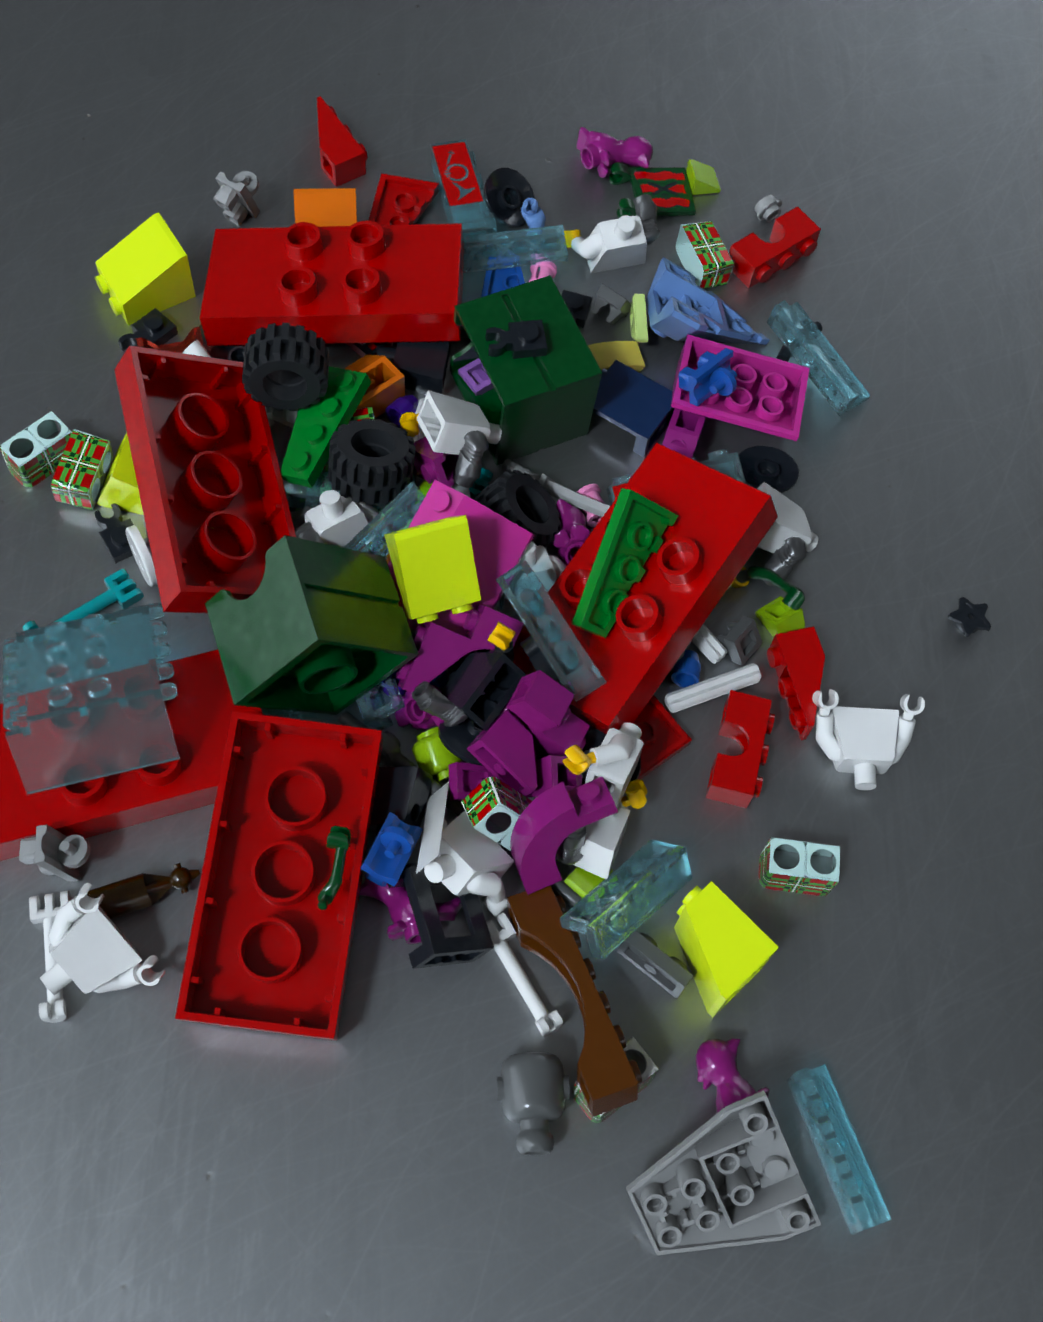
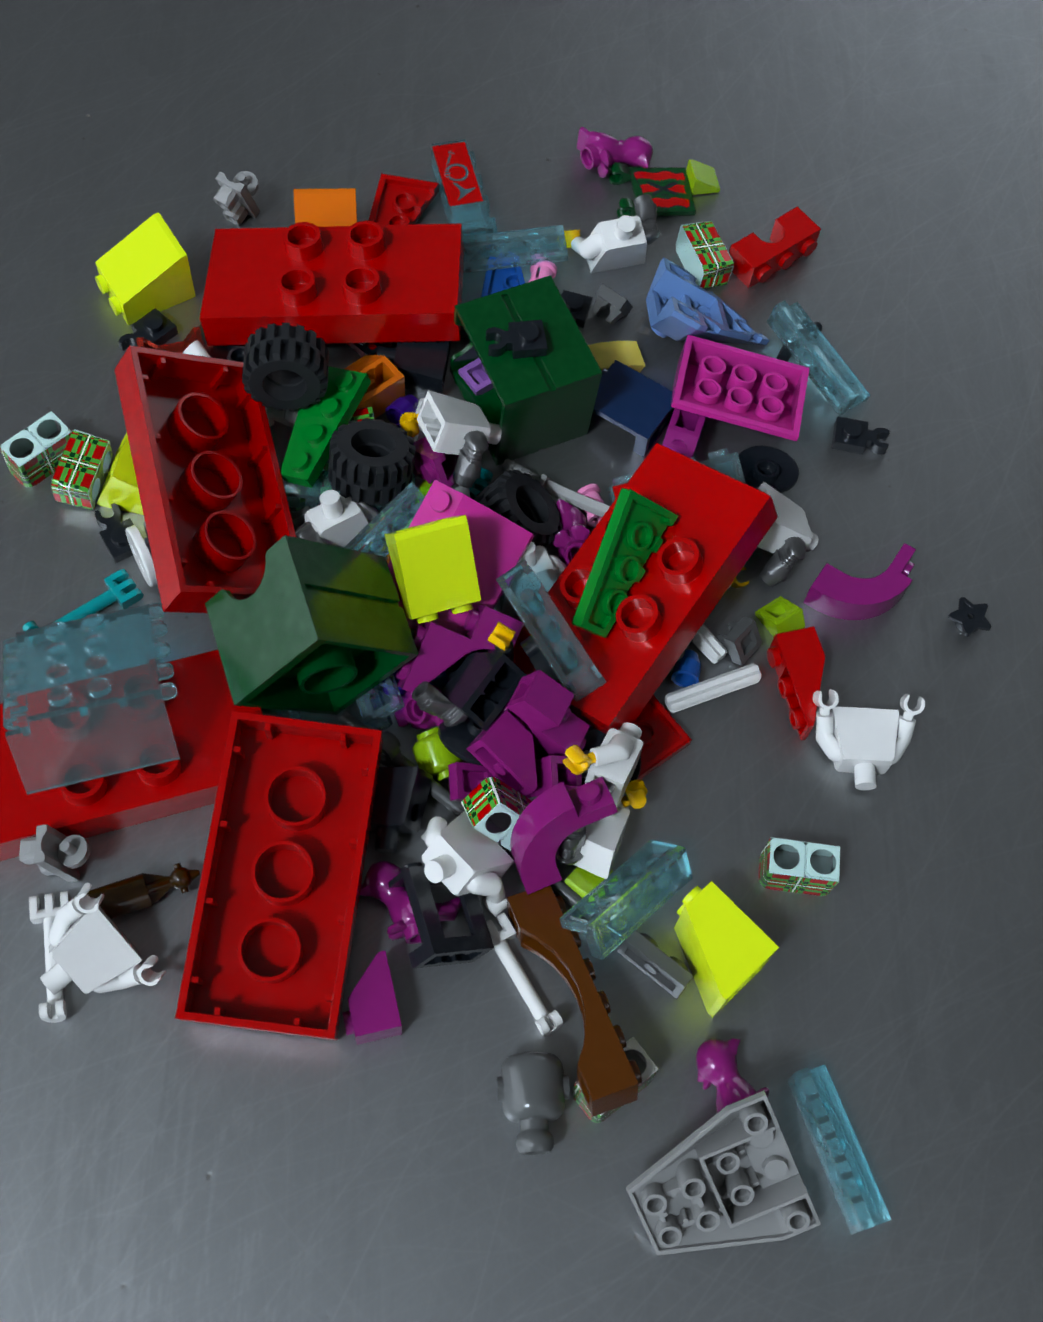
(338, 839): dark green piece -> none
(339, 152): red slope -> none
(373, 1005): none -> magenta slope
(390, 851): blue hips -> none
(433, 827): white sticker -> none
(504, 195): black dish -> none
(532, 213): medium blue arm -> none
(638, 318): yellowish green tile -> none
(711, 377): blue hips -> none
(736, 777): red arch -> none
(768, 208): light grey plate -> none
(794, 596): dark green piece -> none
(854, 436): none -> black plate
(861, 598): none -> magenta arch

